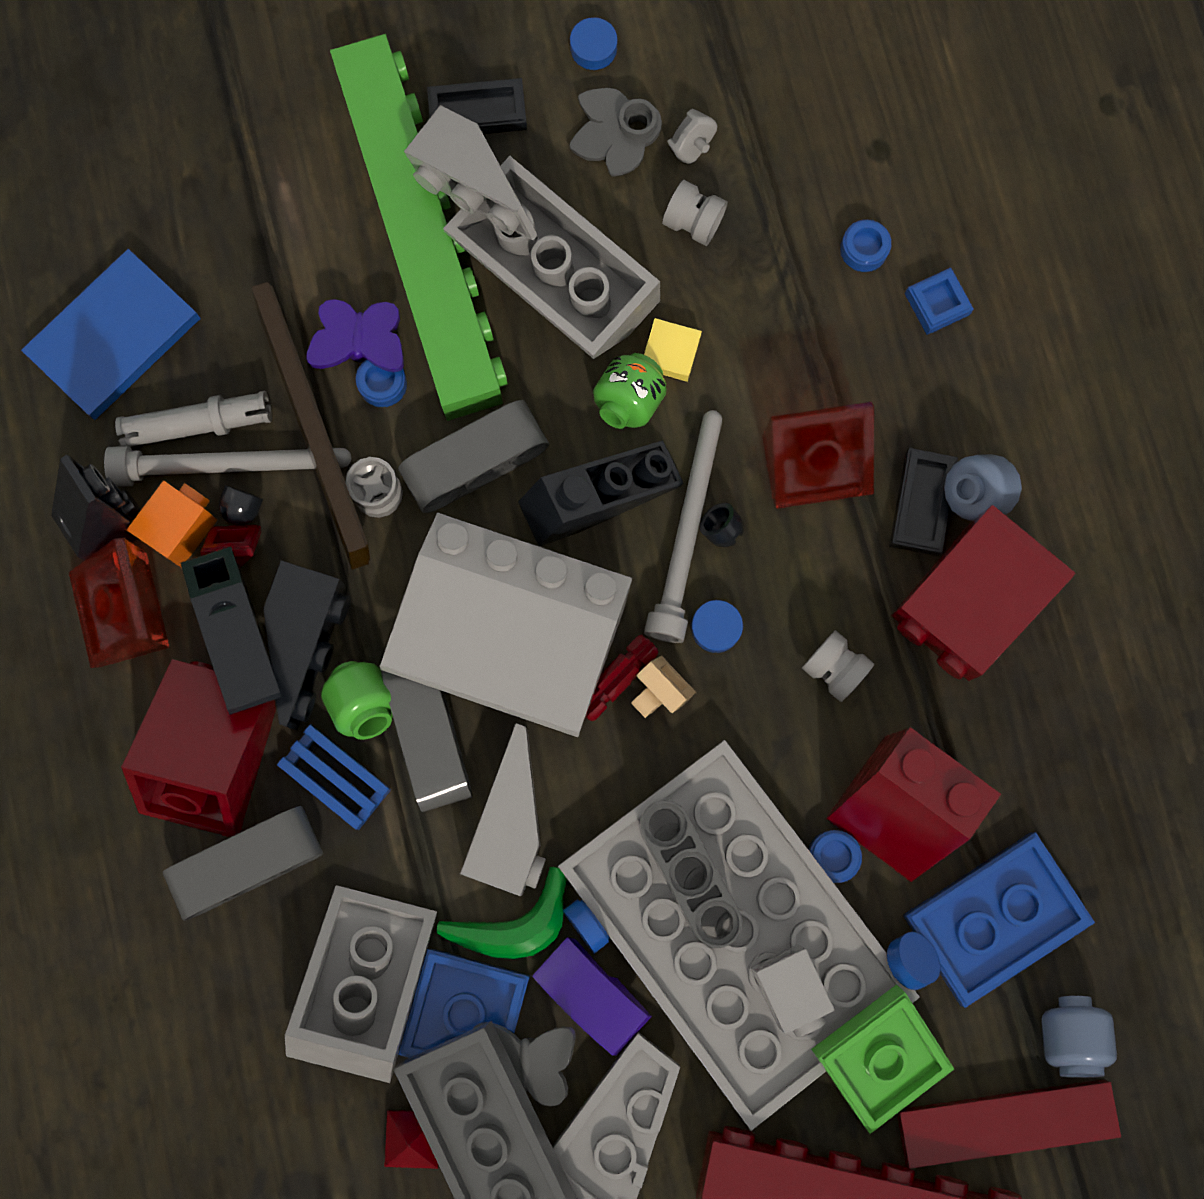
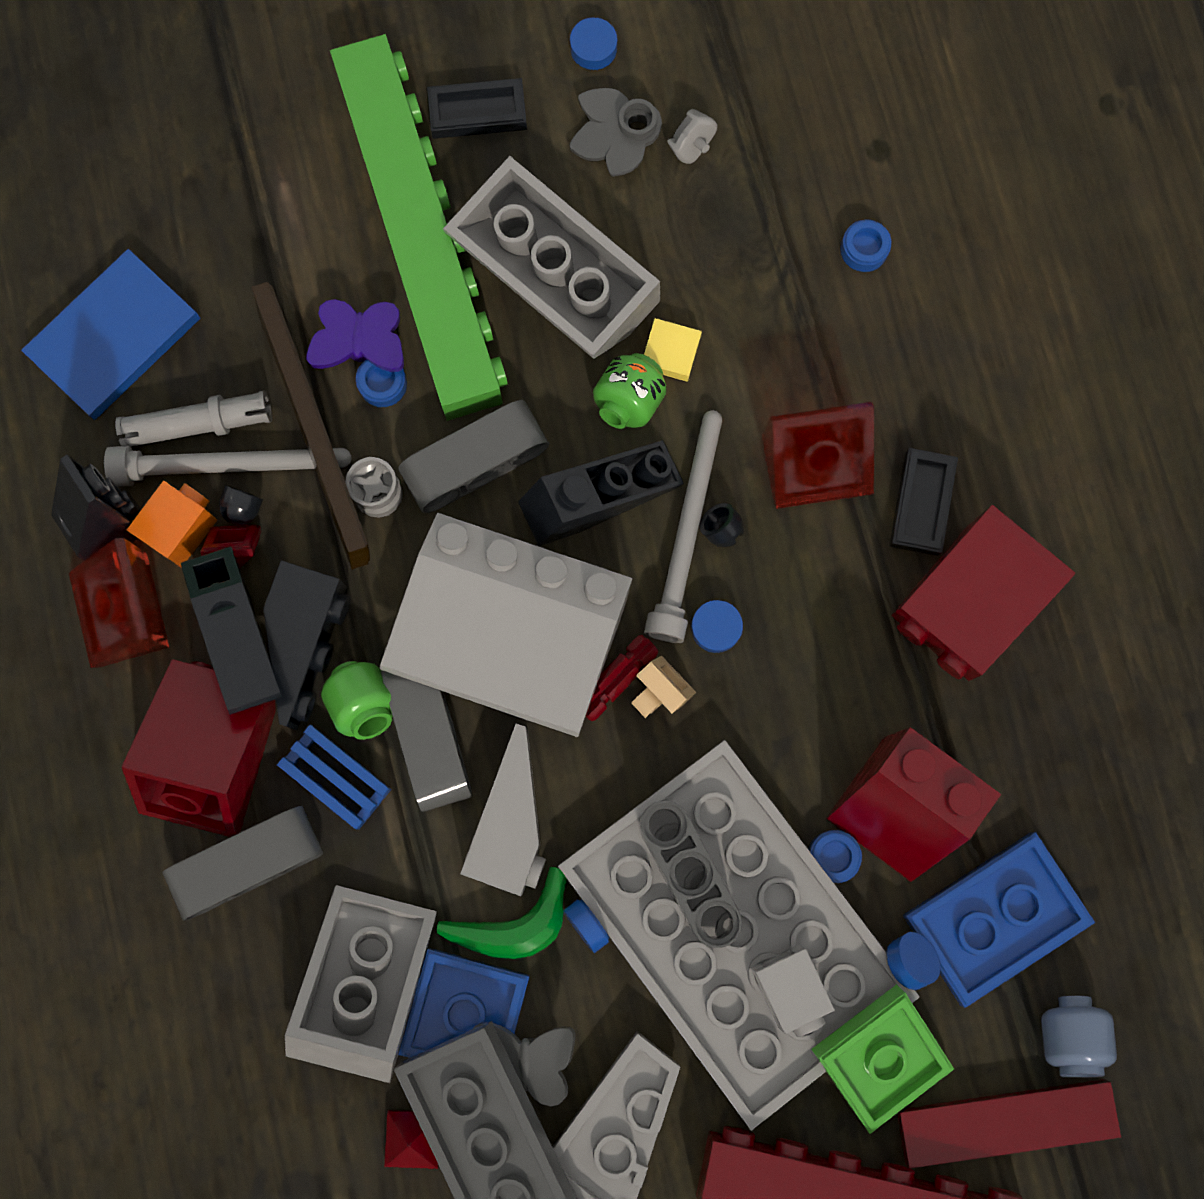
(458, 161): light grey slope -> none
(591, 997): dark purple slope -> none
(694, 212): light grey wheel -> none
(838, 666): light grey wheel -> none
(939, 301): blue tile -> none
(981, 482): sand blue head -> none

